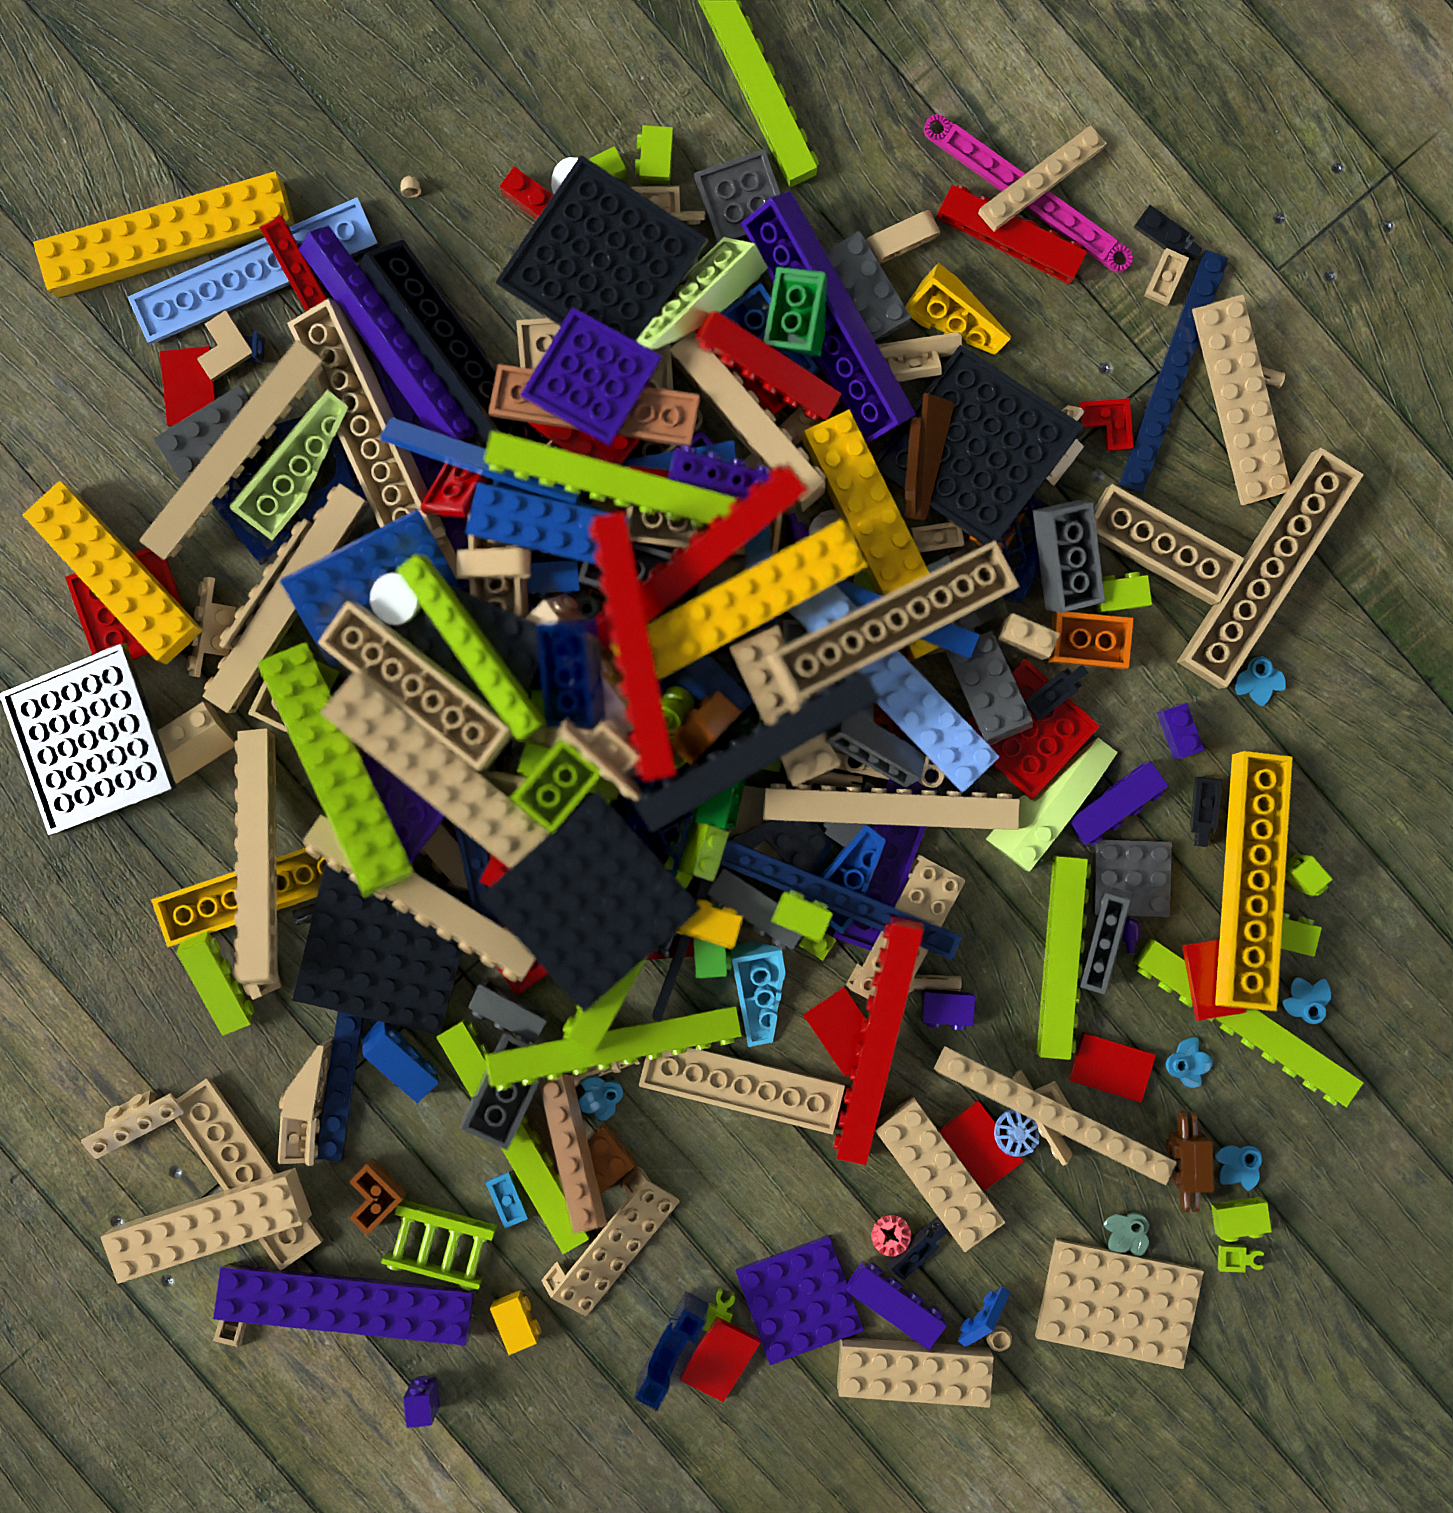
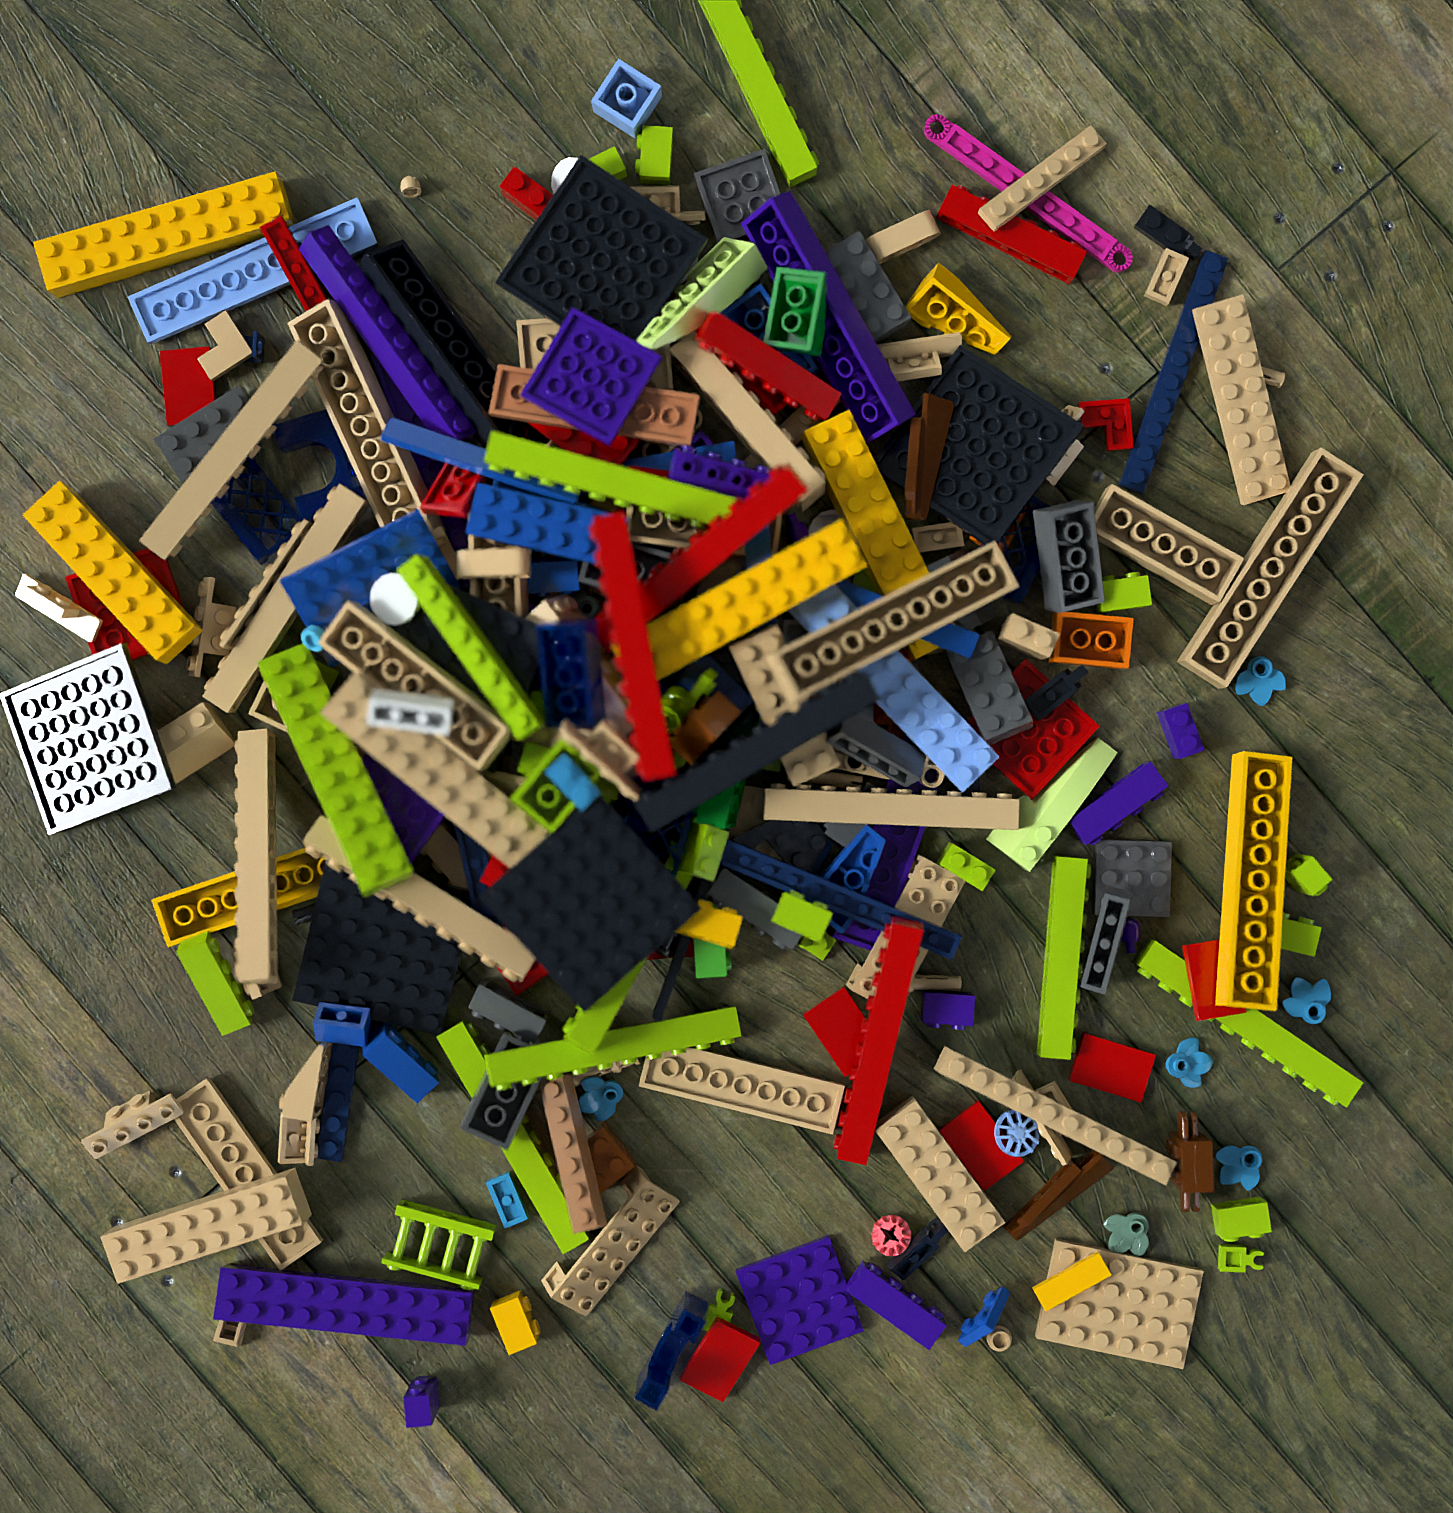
(58, 607): none -> bracket
(288, 472): yellowish green wedge -> none
(311, 637): none -> medium azure tile
(342, 1024): none -> blue brick
(381, 1195): dark orange brick -> none
(410, 711): none -> white brick
(572, 782): none -> dark azure plate
(626, 98): none -> light blue brick
(703, 686): none -> lime plate
(759, 983): medium azure wedge -> none
(914, 1373): tan brick -> none
(965, 866): none -> lime brick
(1057, 1192): none -> reddish brown wedge
(1071, 1281): none -> yellow tile
(1205, 809): black hinge -> none

